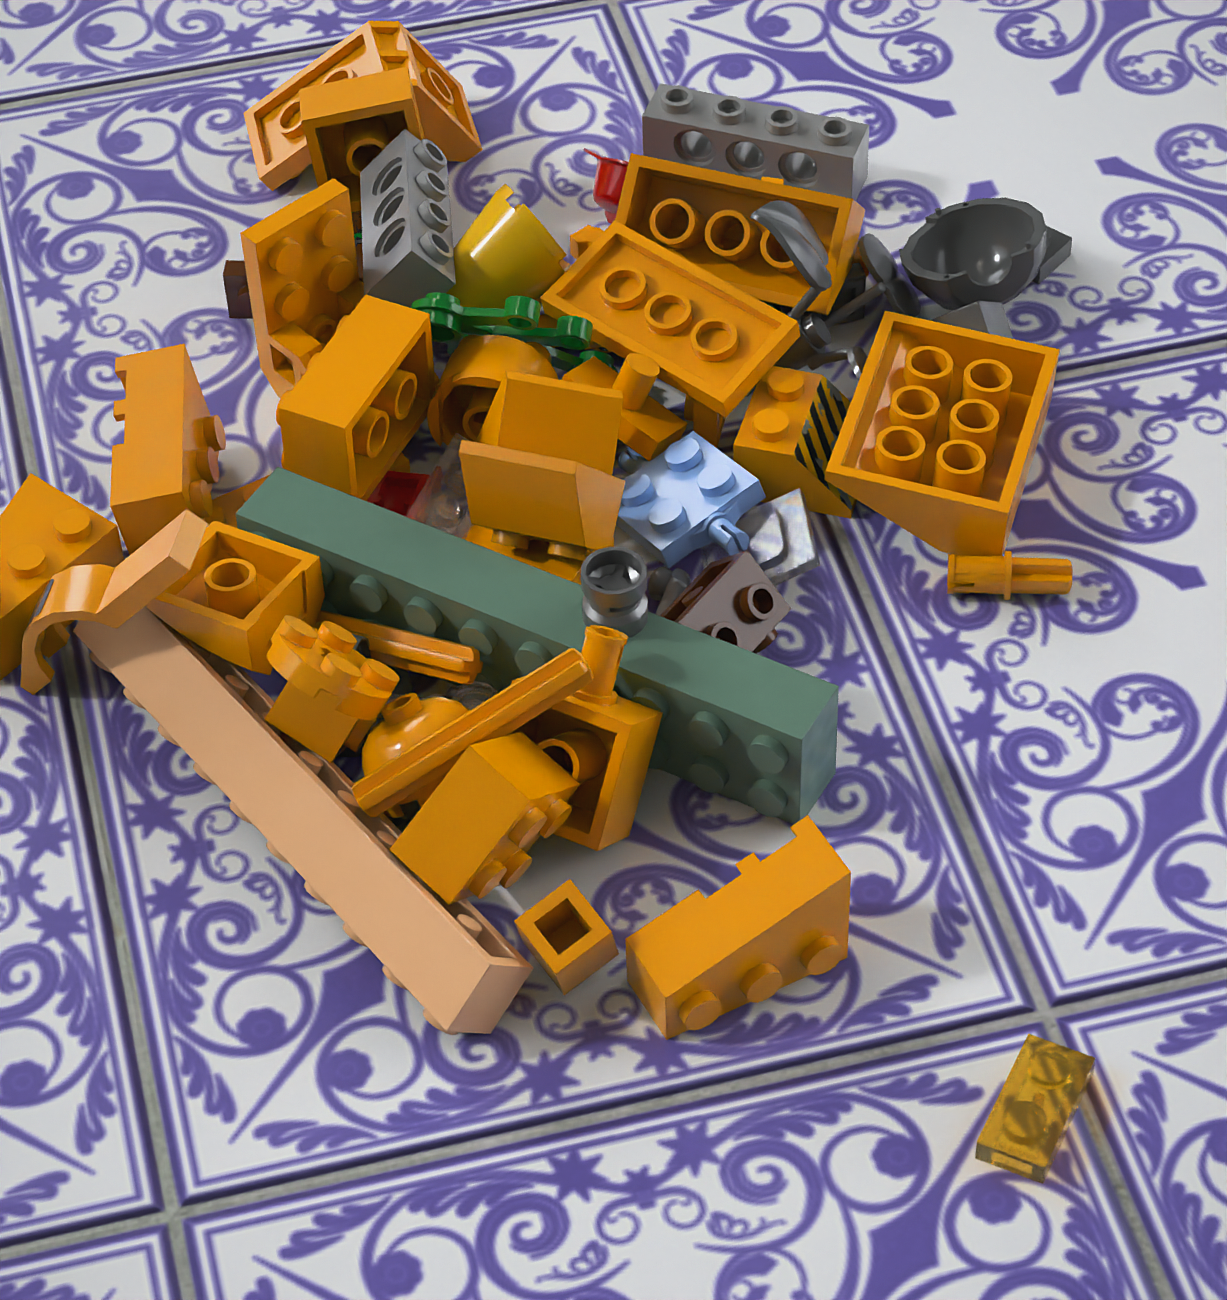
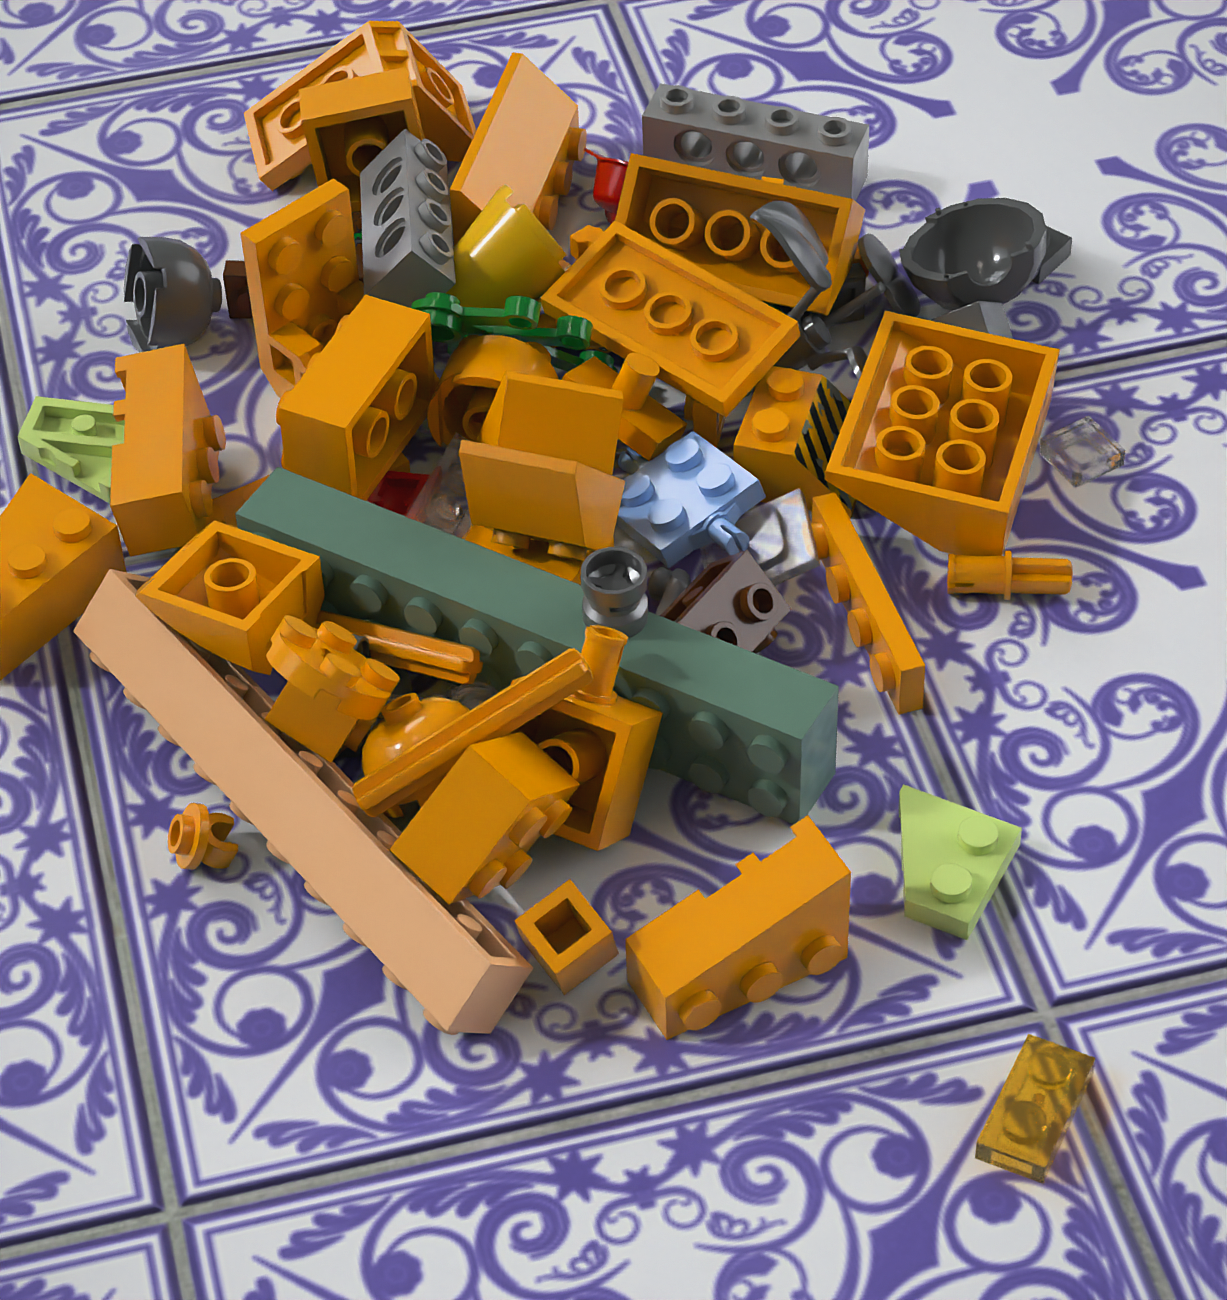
(73, 441): none -> yellowish green wing
(106, 593): light orange piece -> none
(169, 293): none -> dark grey cylinder
(198, 838): none -> light orange plate
(523, 142): none -> light orange slope
(871, 612): none -> light orange plate
(950, 860): none -> yellowish green wing
(1082, 451): none -> clear tile

